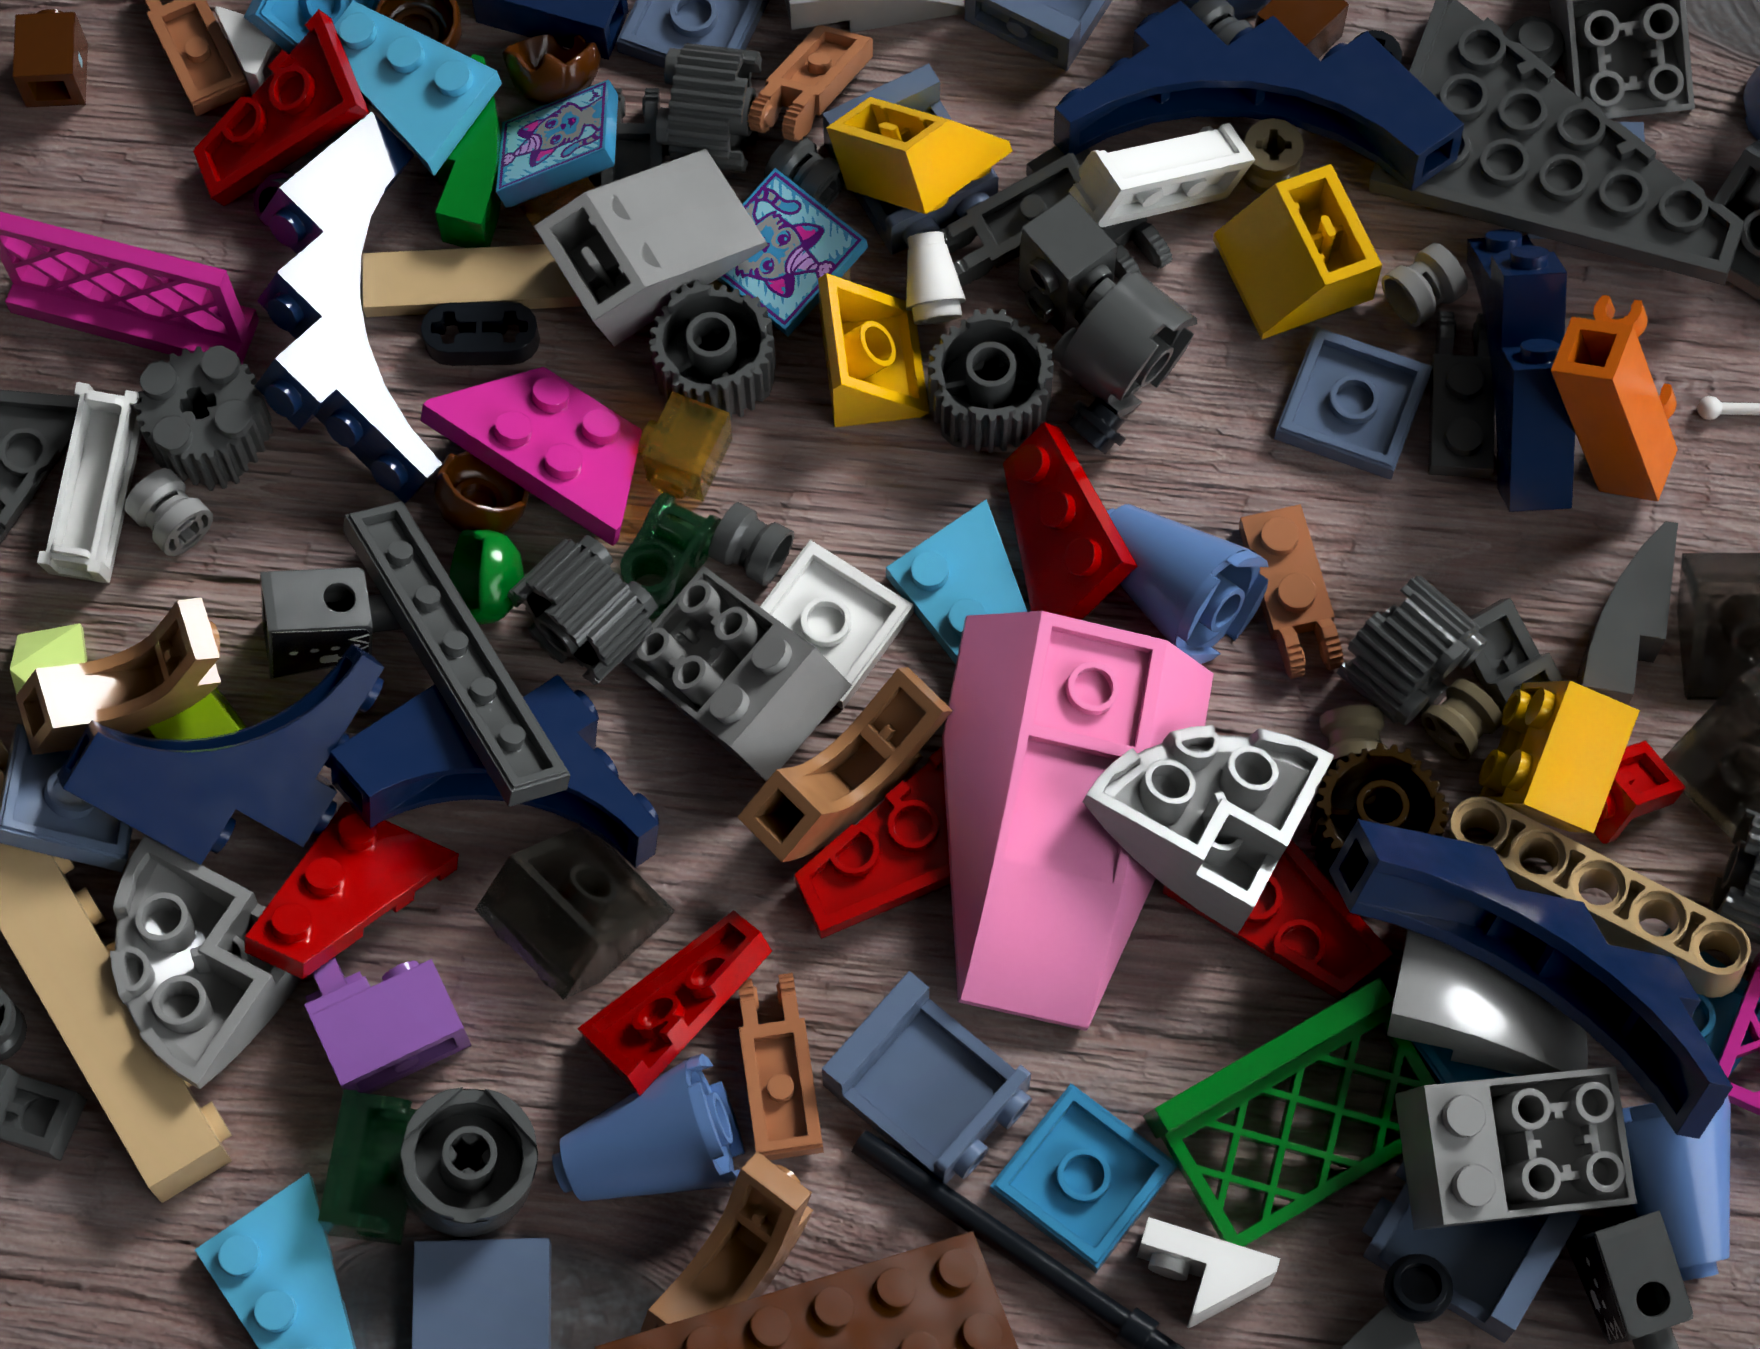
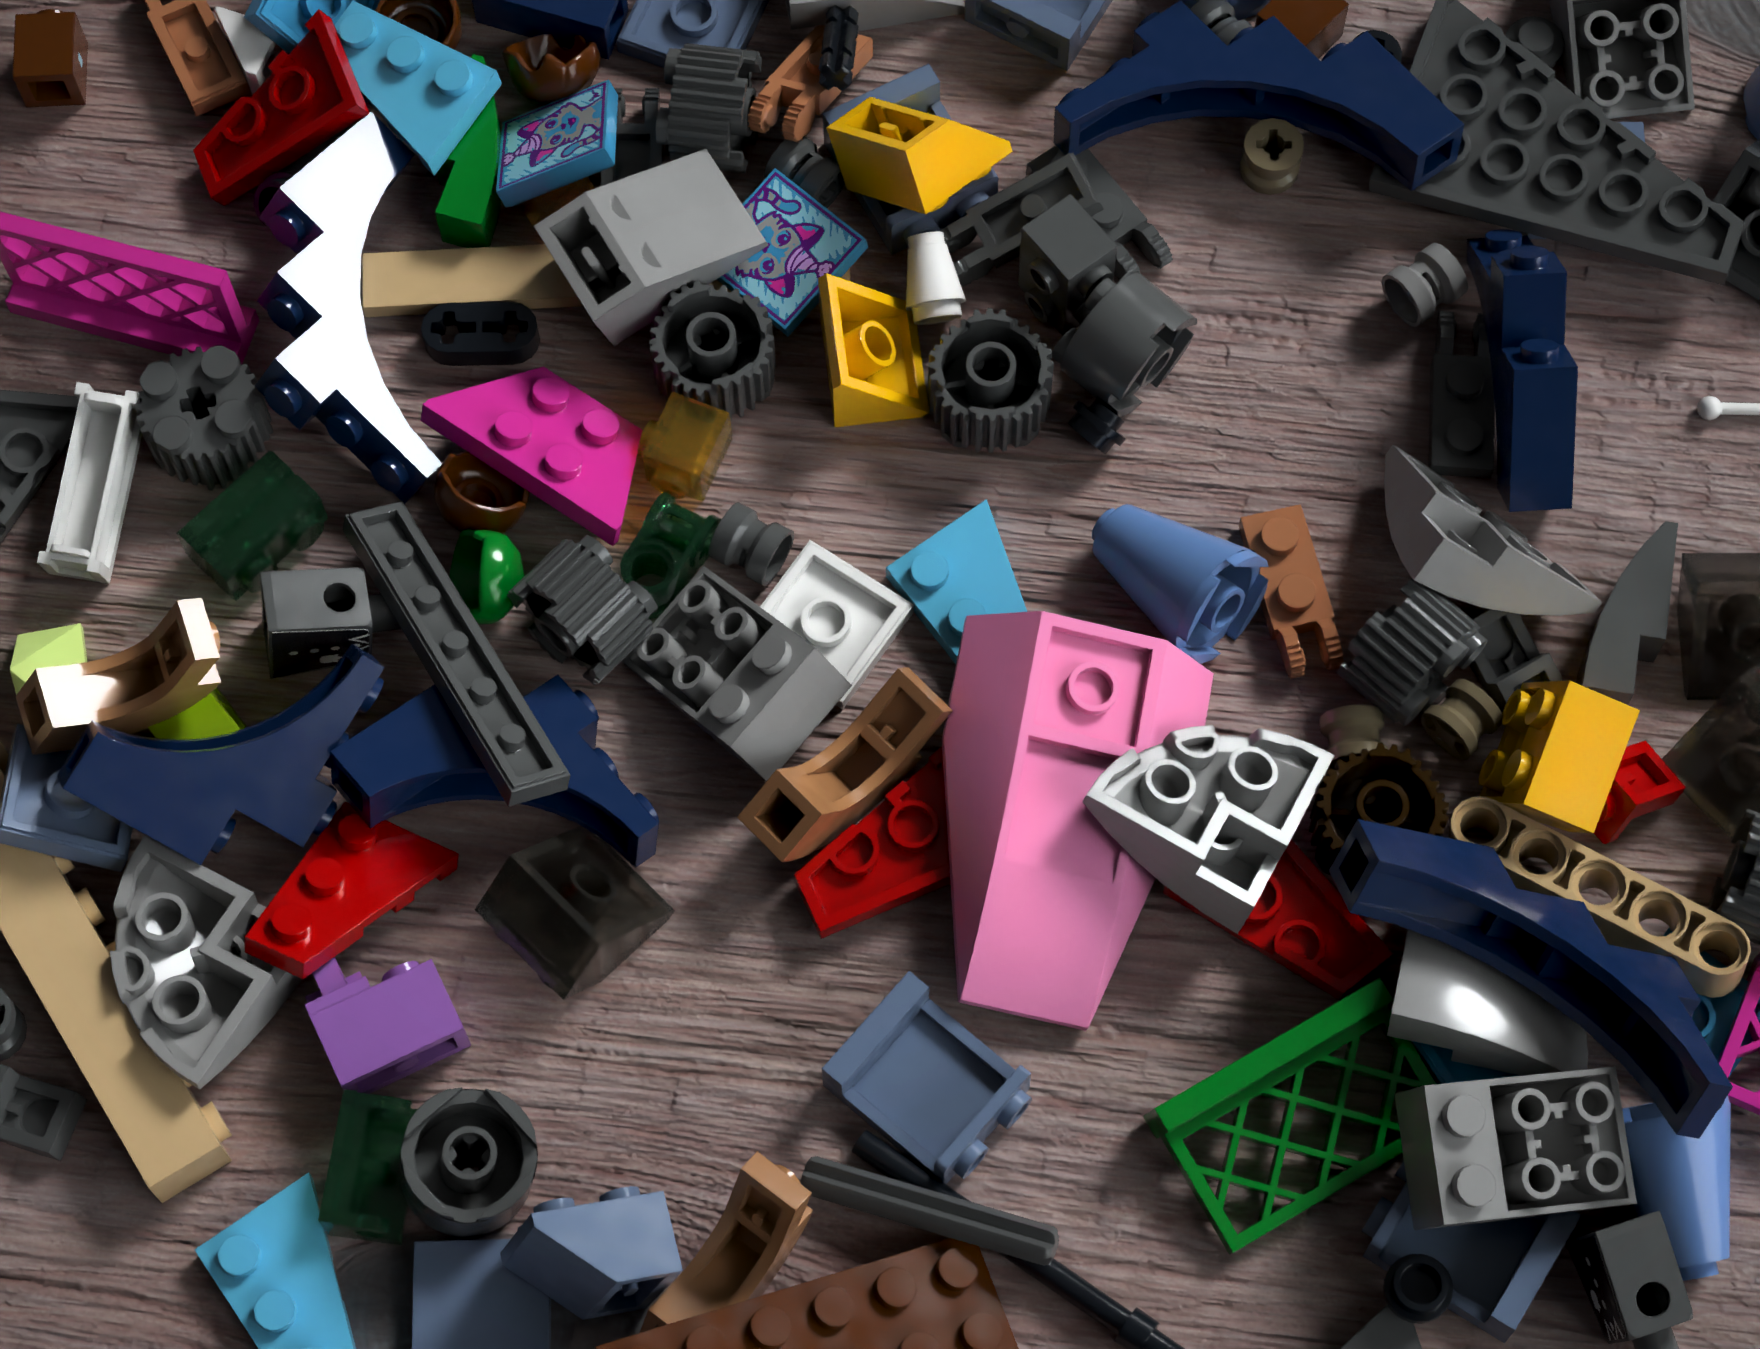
(172, 516): light grey wheel -> none
(254, 526): none -> clear green brick
(599, 1253): none -> sand blue slope
(655, 1143): medium blue cone -> none
(671, 1004): red wing -> none
(779, 1076): nougat hinge -> none
(838, 48): none -> black axle
(931, 1210): none -> dark grey axle
(1062, 528): red wing -> none
(1083, 1177): dark azure tile -> none
(1161, 175): white container -> none
(1226, 1269): white slope -> none
(1299, 253): yellow slope -> none
(1353, 403): sand blue tile -> none
(1471, 555): none -> light grey brick
(1616, 402): orange brick -> none

